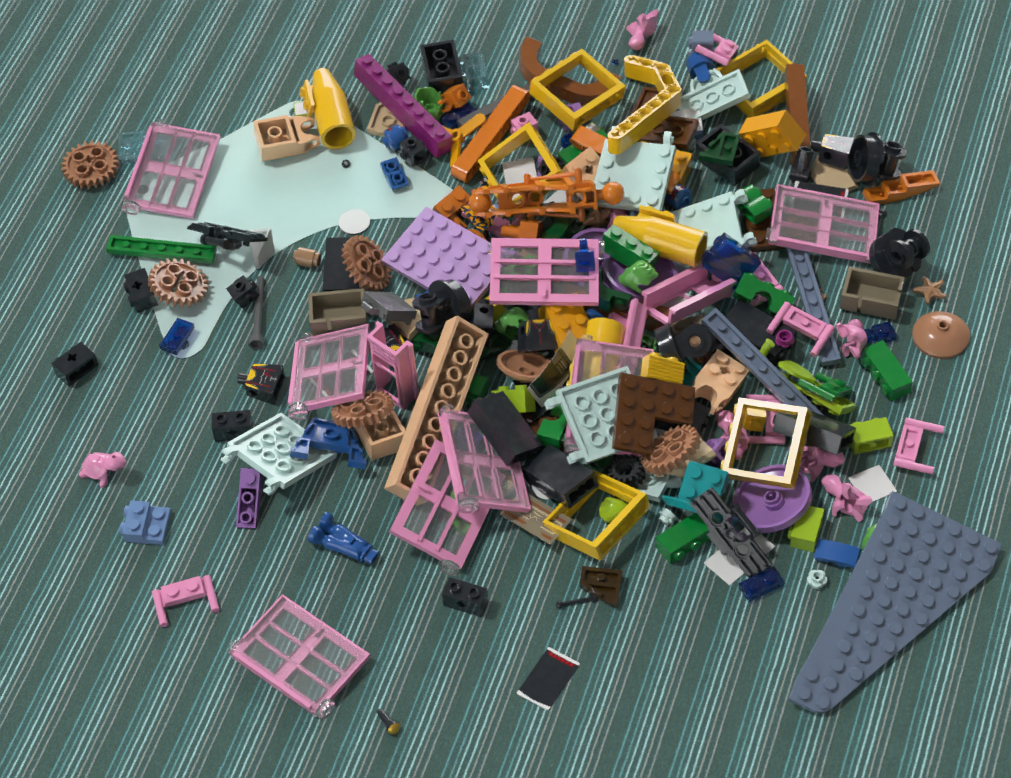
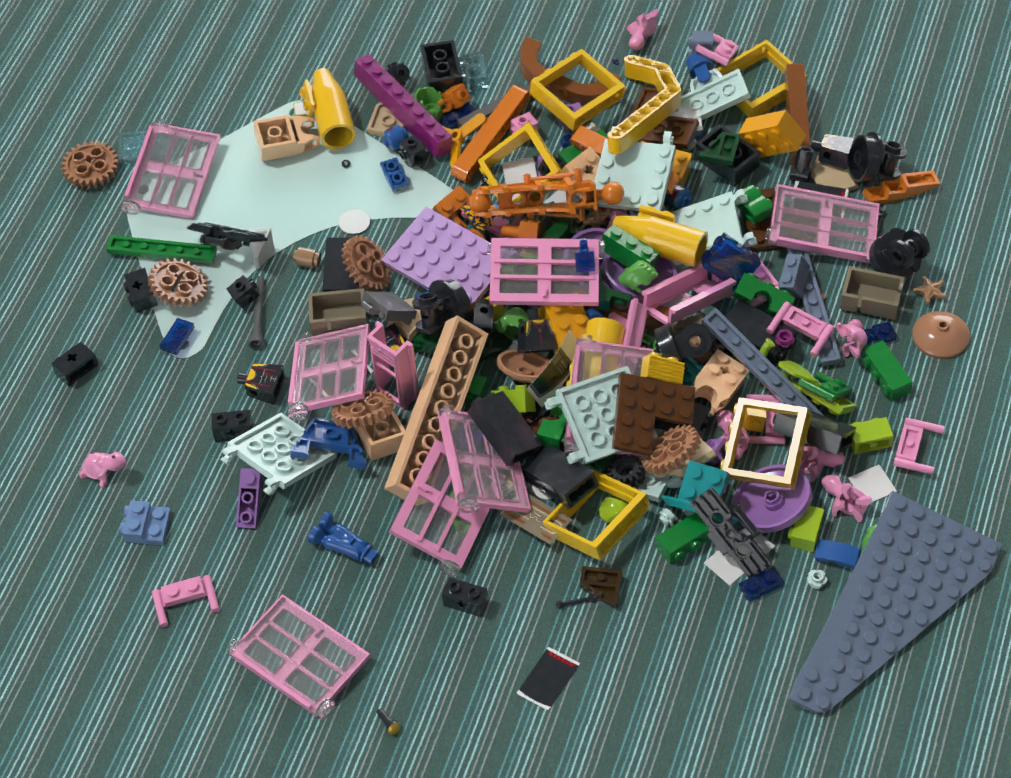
(794, 275): none -> sand blue brick

